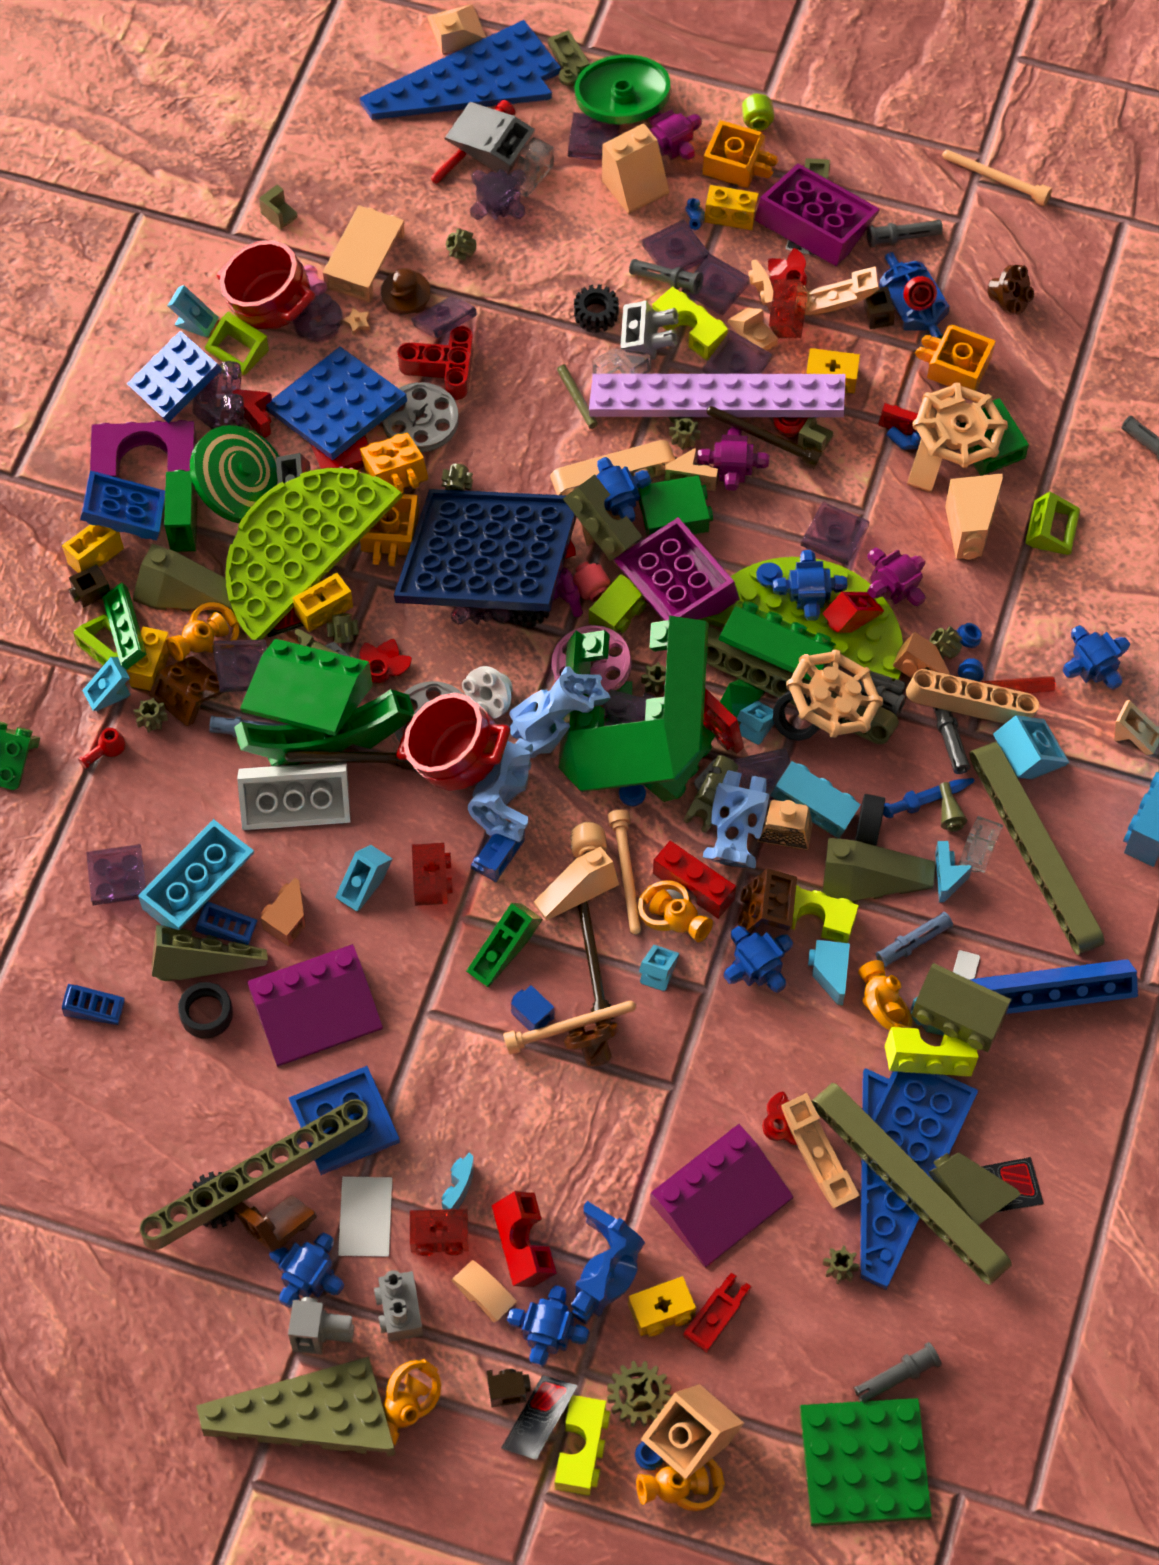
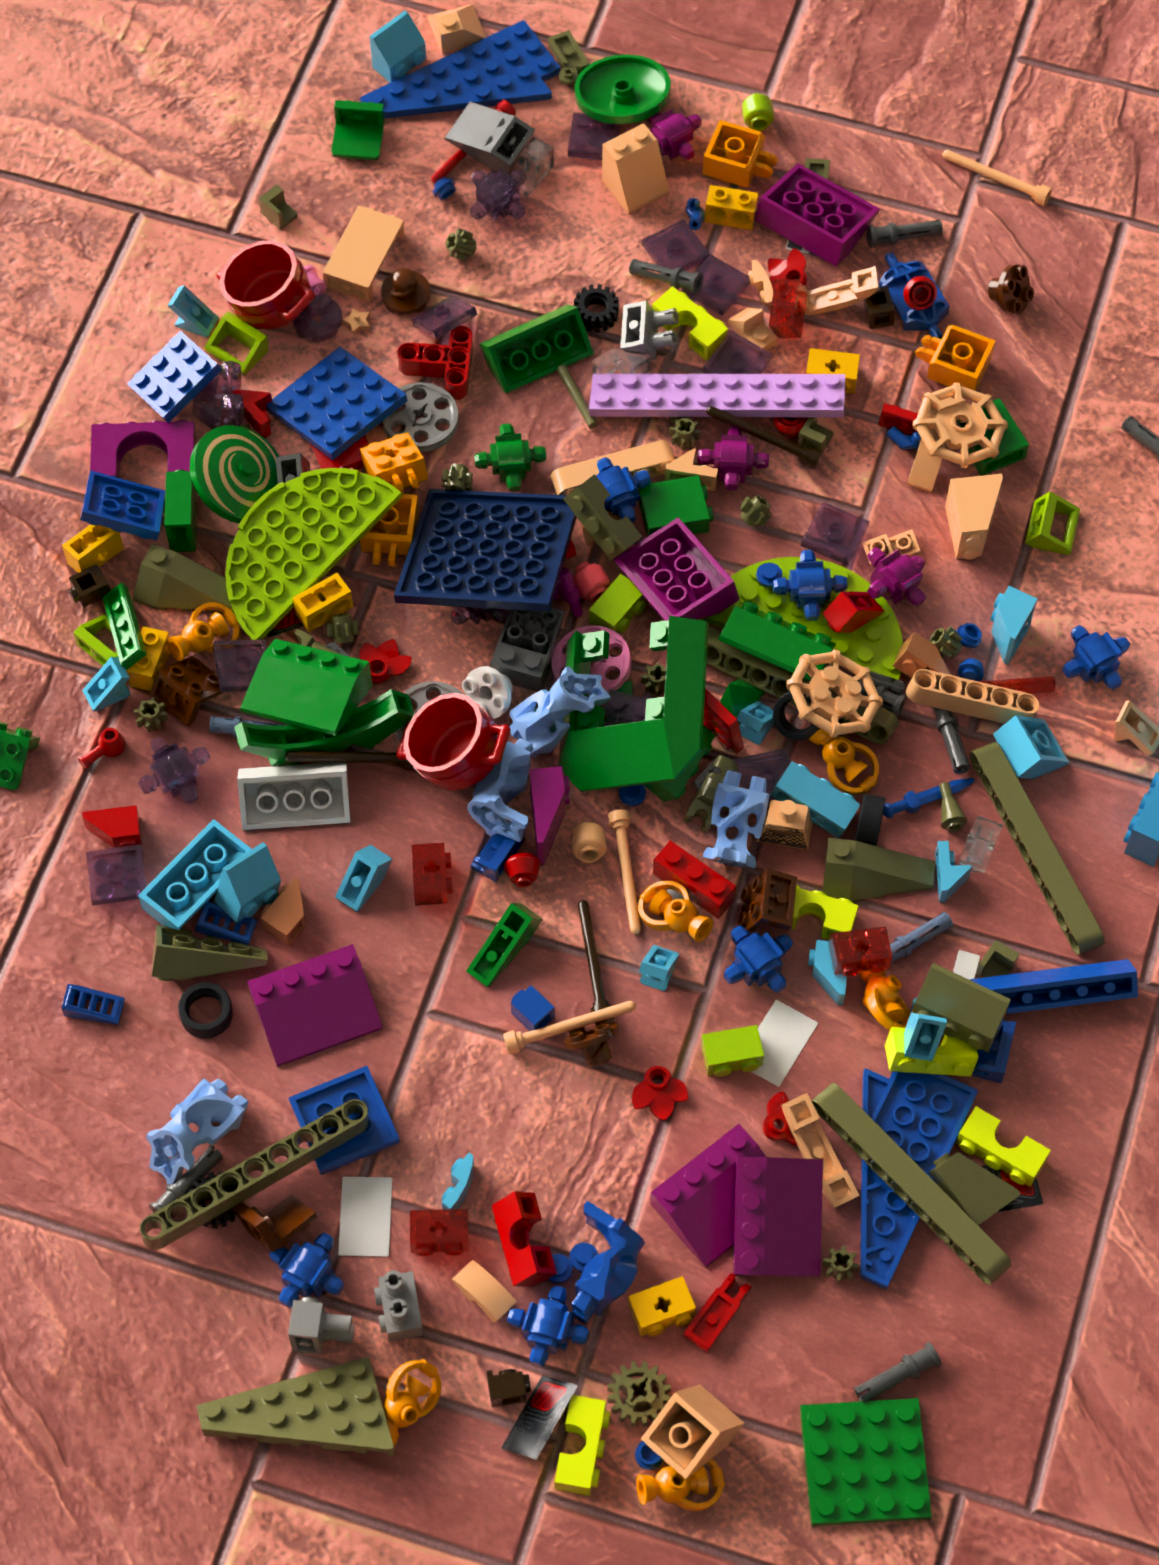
(115, 825): none -> red slope
(174, 770): none -> clear purple piece
(202, 1107): none -> light blue hips
(202, 1166): none -> dark grey pin
(248, 883): none -> medium azure slope
(358, 130): none -> green bracket
(397, 47): none -> medium azure slope
(444, 188): none -> blue plate
(510, 457): none -> green piece
(522, 869): none -> red cone
(528, 646): none -> dark grey slope
(537, 348): none -> green slope
(548, 799): none -> magenta slope
(563, 1268): none -> blue plate
(578, 883): light nougat slope -> none
(581, 1255): none -> blue plate
(659, 1096): none -> red plate
(732, 1051): none -> lime brick
(755, 510): none -> olive gear
(778, 1216): none -> magenta slope
(782, 1039): none -> white sticker
(840, 754): none -> light orange piece
(846, 950): none -> clear red brick
(904, 542): none -> light nougat slope
(923, 1036): none -> medium azure slope
(993, 1064): none -> blue hinge
(997, 961): none -> olive panel
(1011, 620): none -> medium azure slope
(1021, 1162): none -> neon yellow arch

